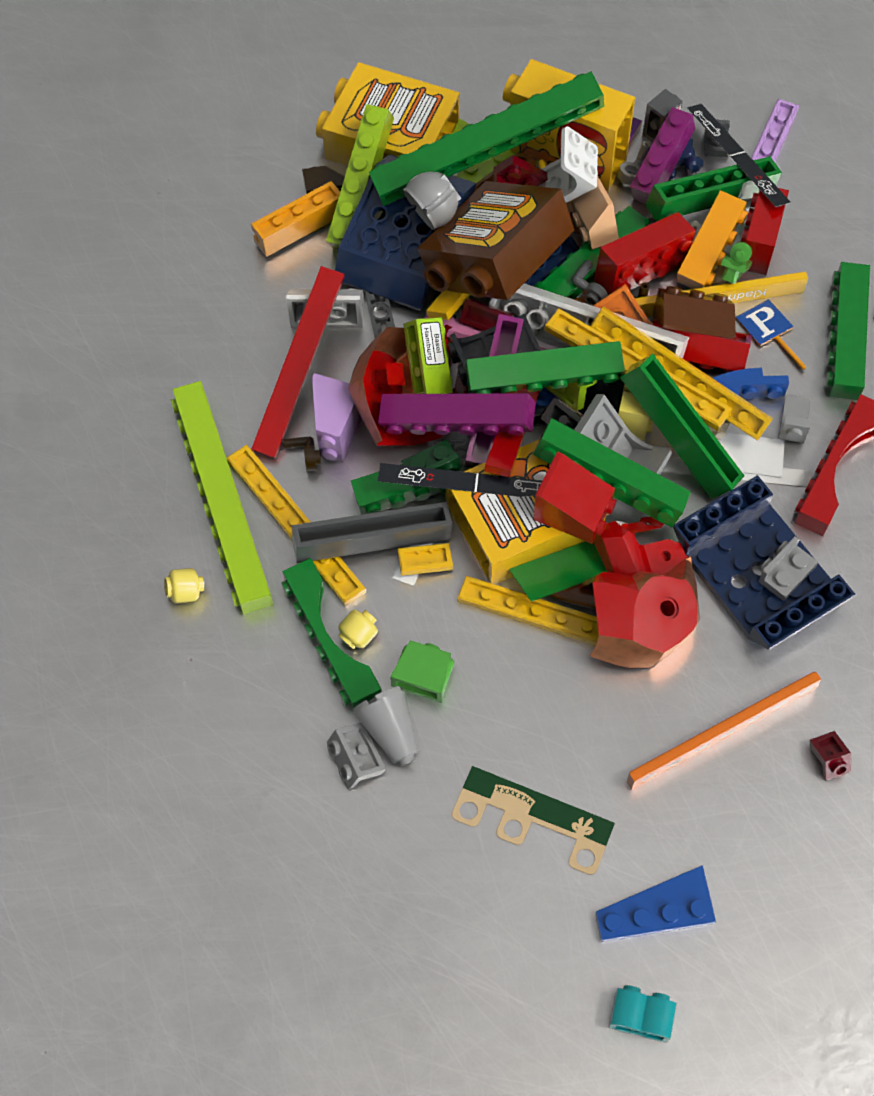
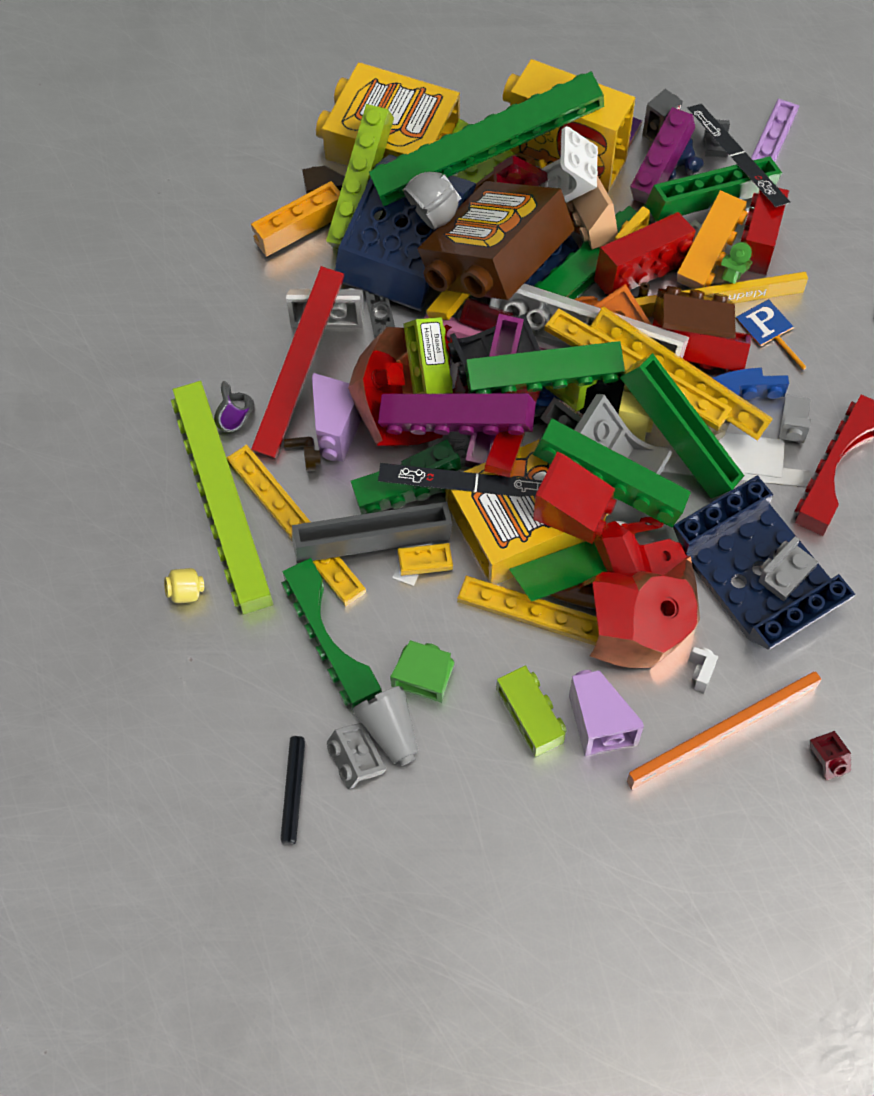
(229, 416): none -> piece
(292, 790): none -> black axle
(358, 629): light yellow head -> none
(531, 710): none -> lime brick
(531, 806): piece -> none
(592, 291): dark grey plate -> none
(602, 714): none -> lavender slope
(628, 169): light grey plate -> none
(638, 221): none -> yellow plate
(643, 1014): teal brick -> none
(666, 907): blue wing -> none
(706, 664): none -> white bracket
(849, 331): green brick -> none

